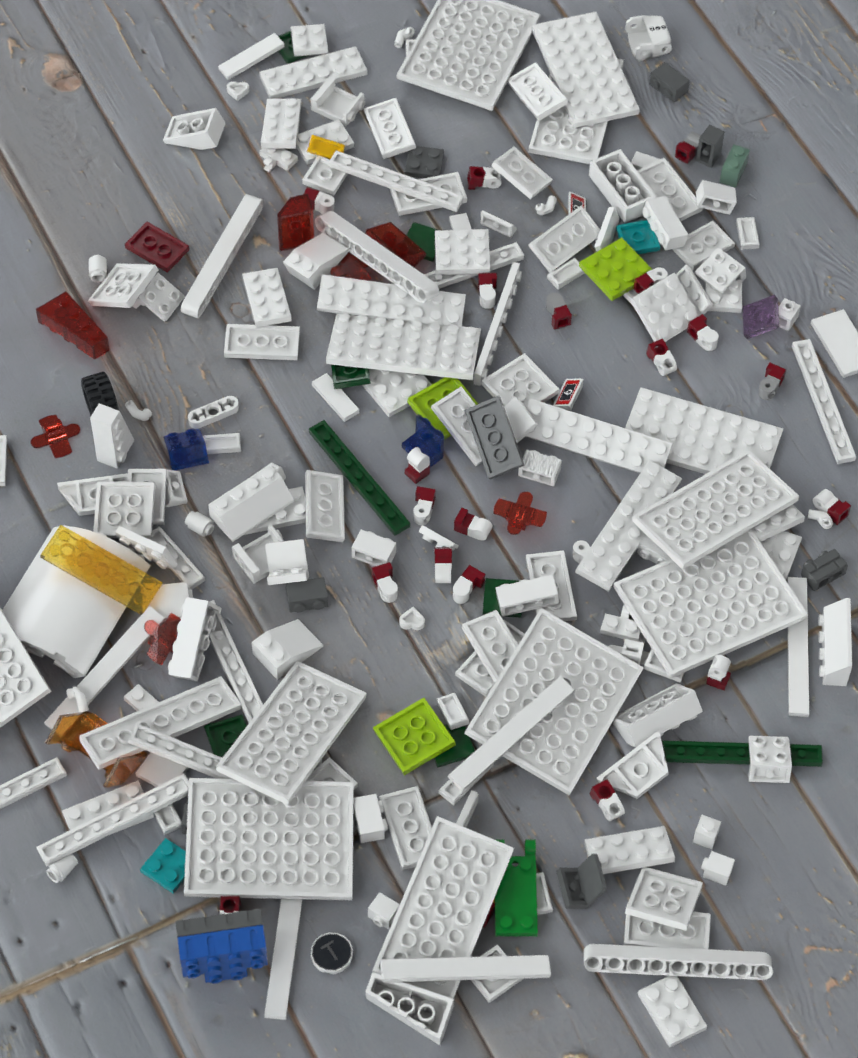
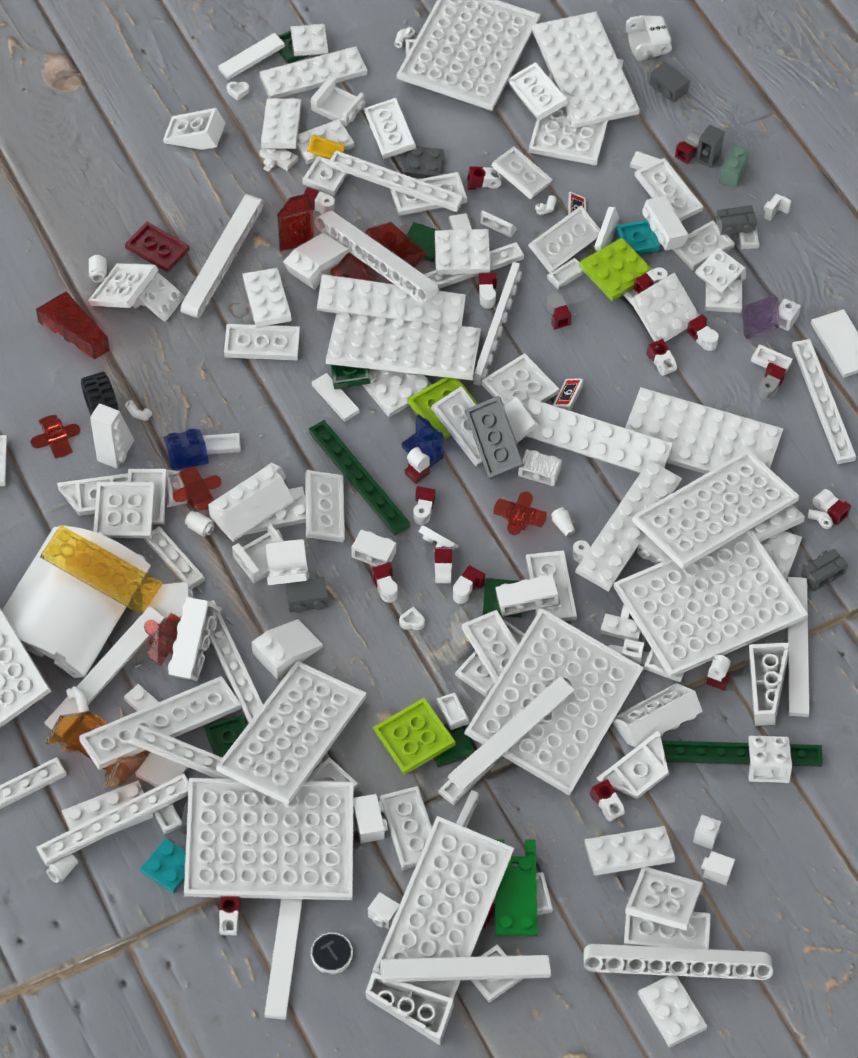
(147, 548): white plate -> none
(196, 488): none -> clear red piece
(198, 413): white beam -> none
(222, 945): blue piece -> none
(472, 525): leg -> none
(563, 521): none -> white cone
(582, 884): dark grey bracket -> none
(621, 184): white brick -> none
(694, 290): white tile -> none
(716, 197): white brick -> none
(736, 220): none -> dark grey brick
(764, 355): none -> white plate
(767, 677): none -> white wedge
(777, 203): none -> white bracket
(836, 643): white slope -> none

